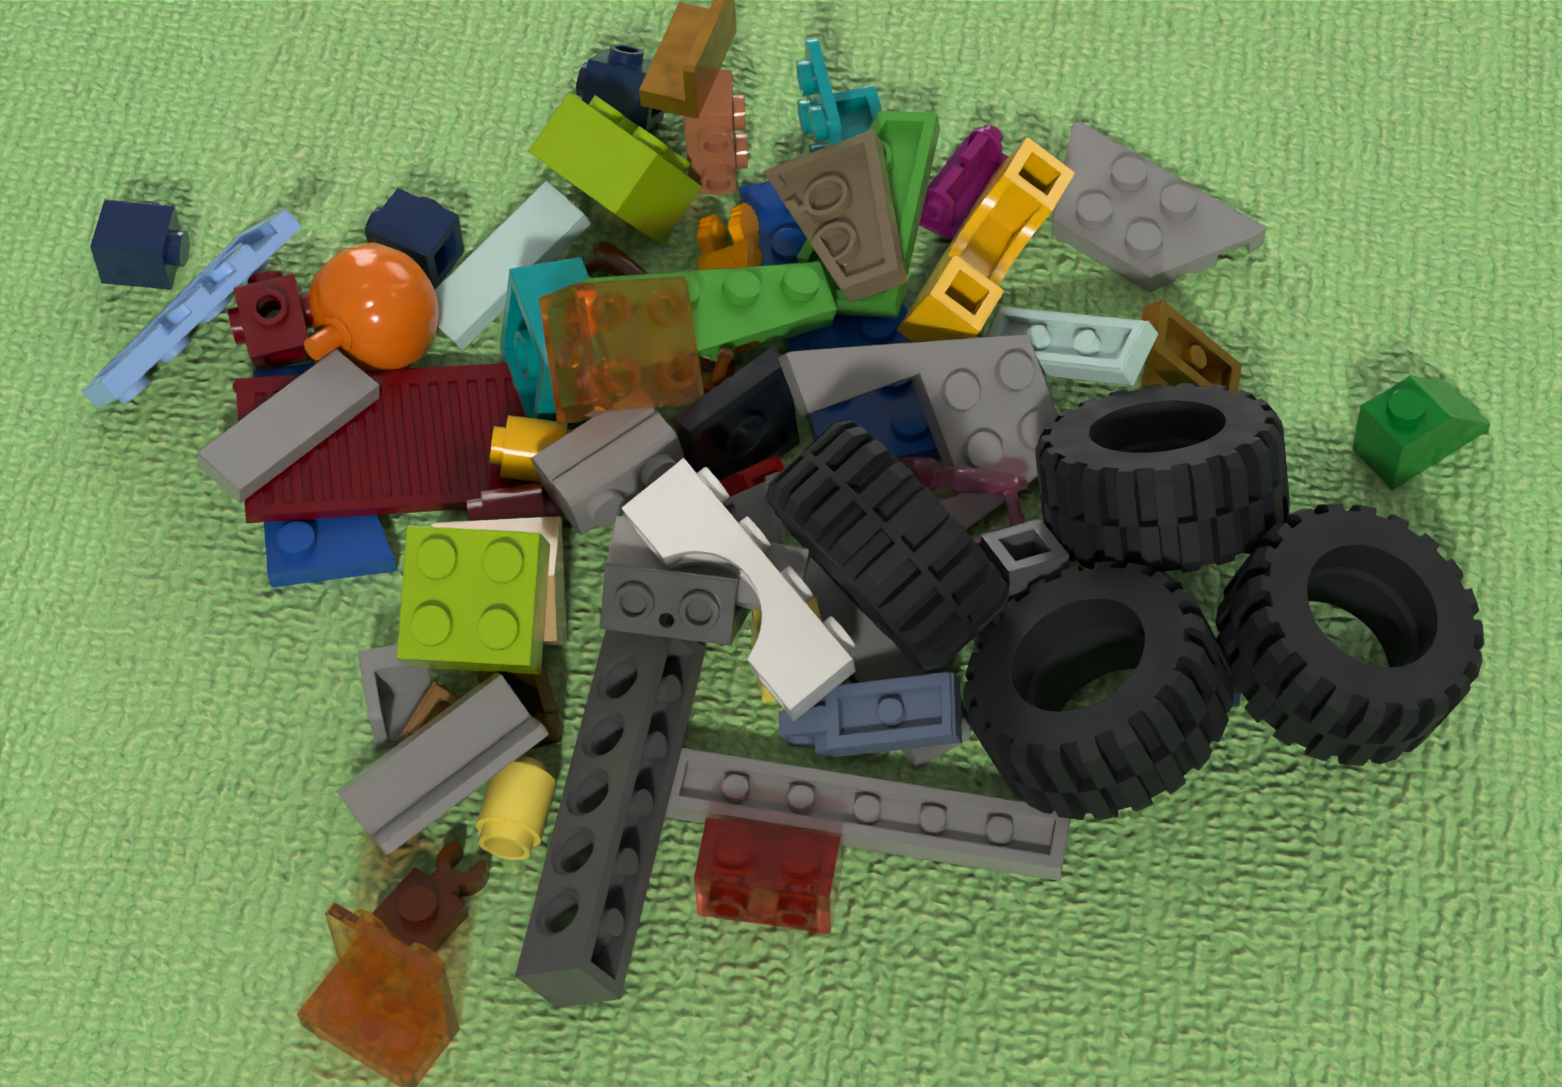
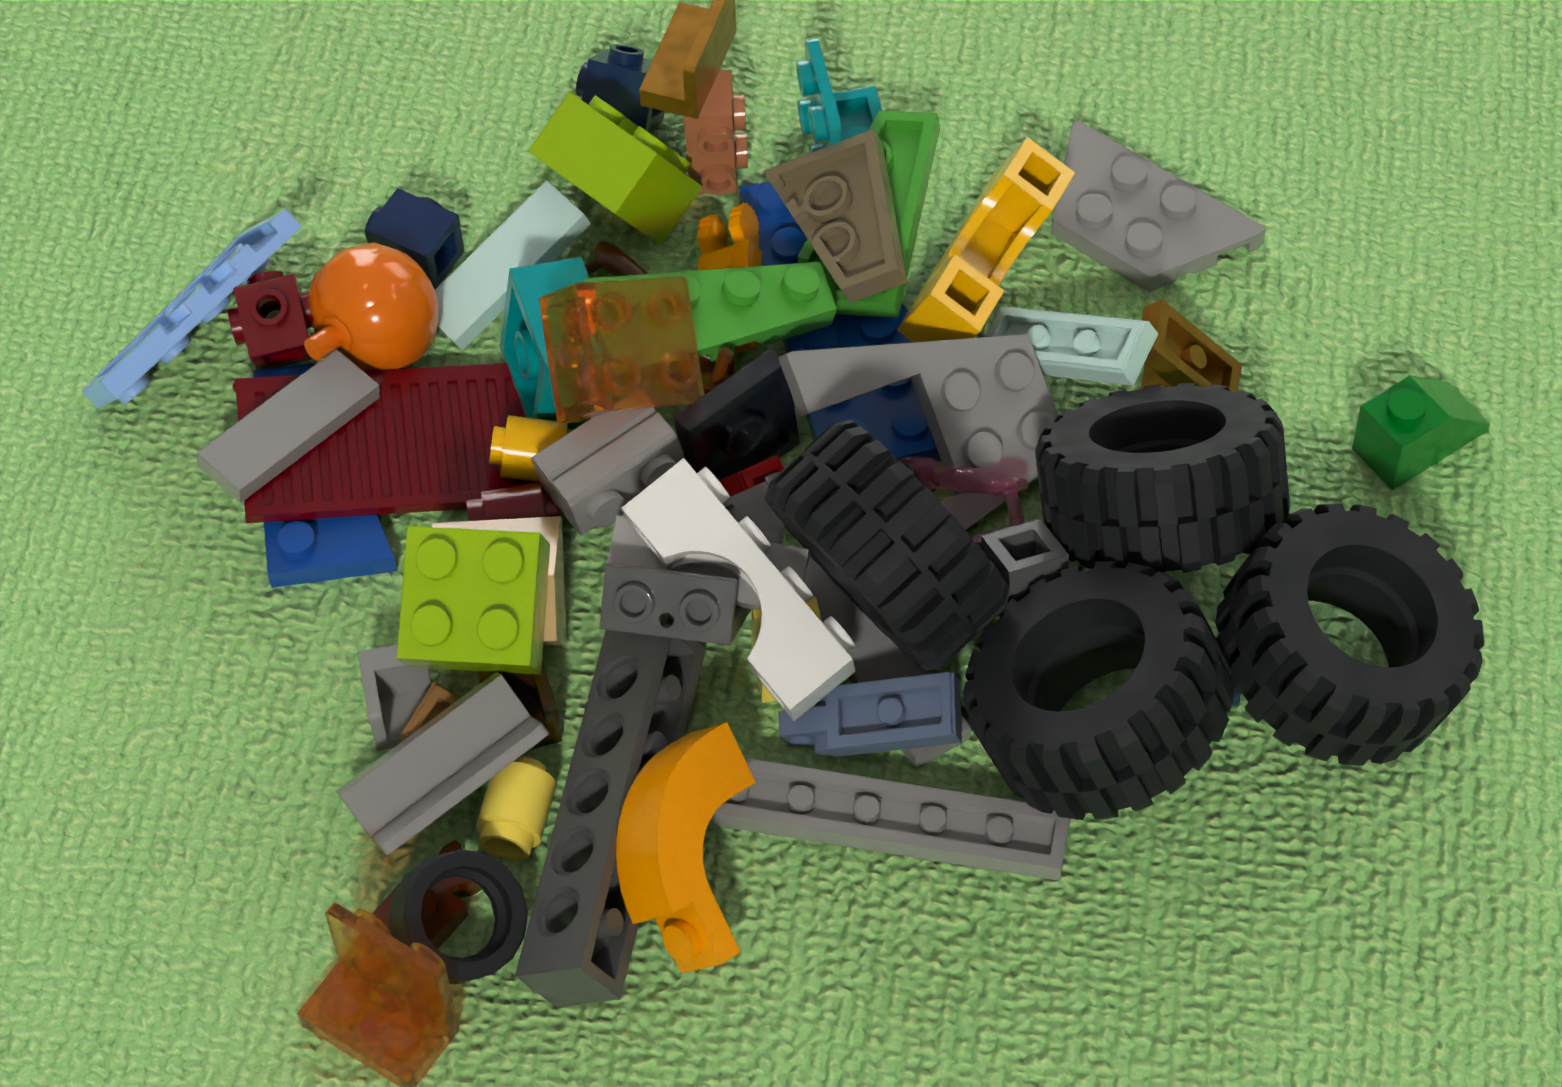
(139, 244): dark blue brick -> none
(499, 886): none -> black tyre
(664, 839): none -> light orange arch
(768, 875): clear red brick -> none
(962, 181): magenta hinge -> none

